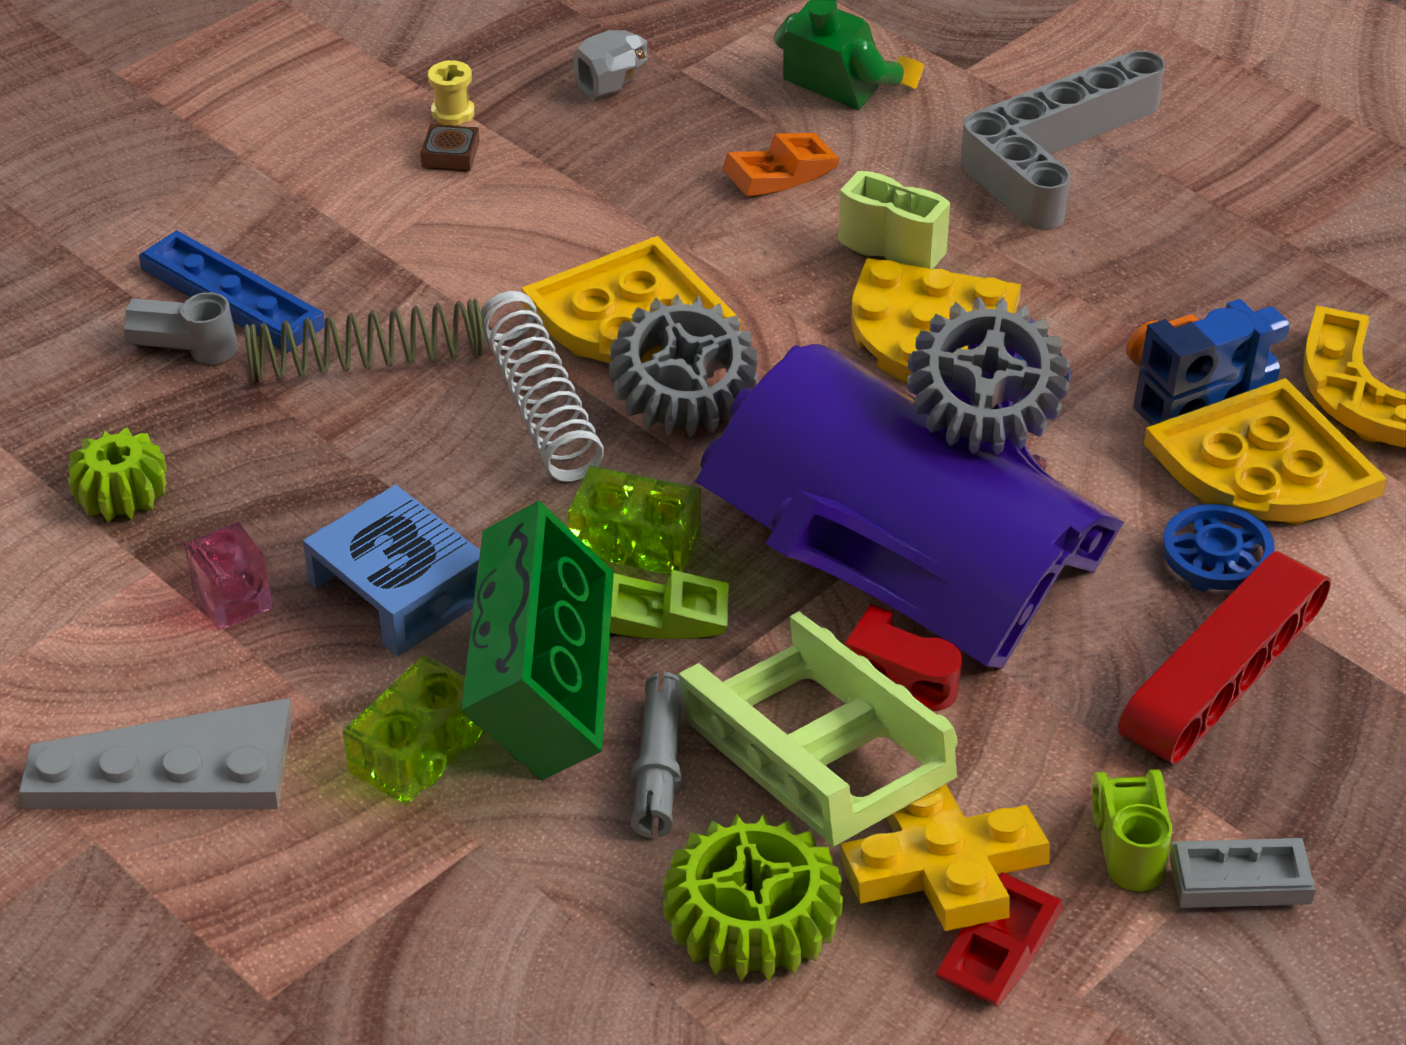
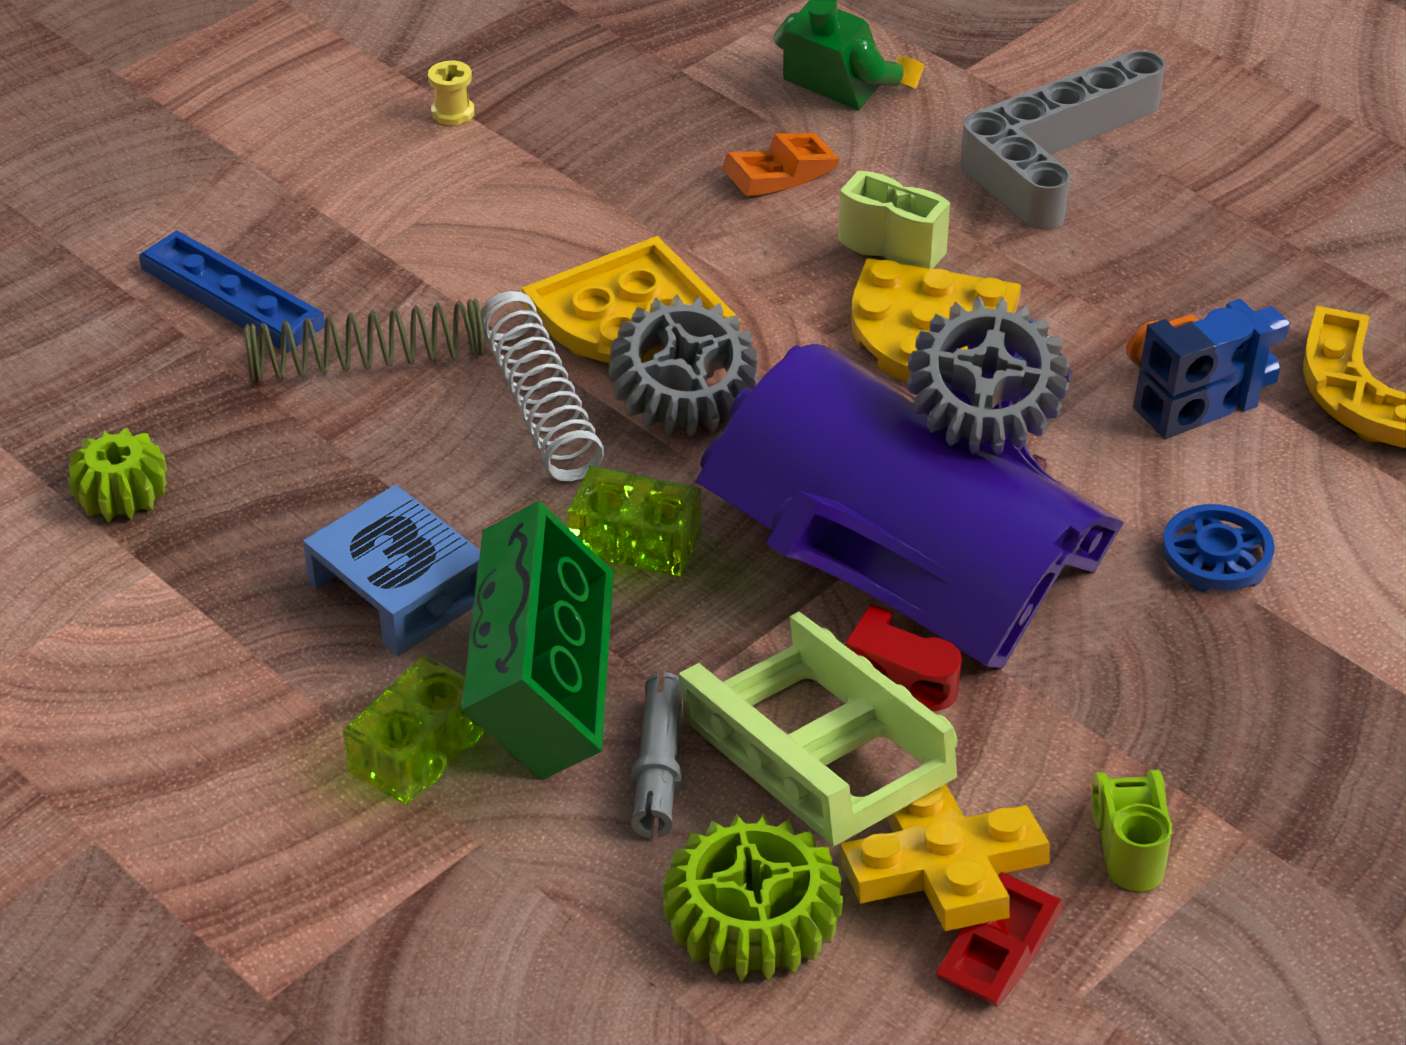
(178, 763): light grey wing -> none
(197, 325): light grey piece -> none
(228, 575): clear pink brick -> none
(450, 147): reddish brown tile -> none
(608, 62): light grey rock -> none
(678, 610): lime slope -> none
(1224, 657): red beam -> none
(1241, 873): light grey plate -> none
(1266, 456): yellow plate -> none

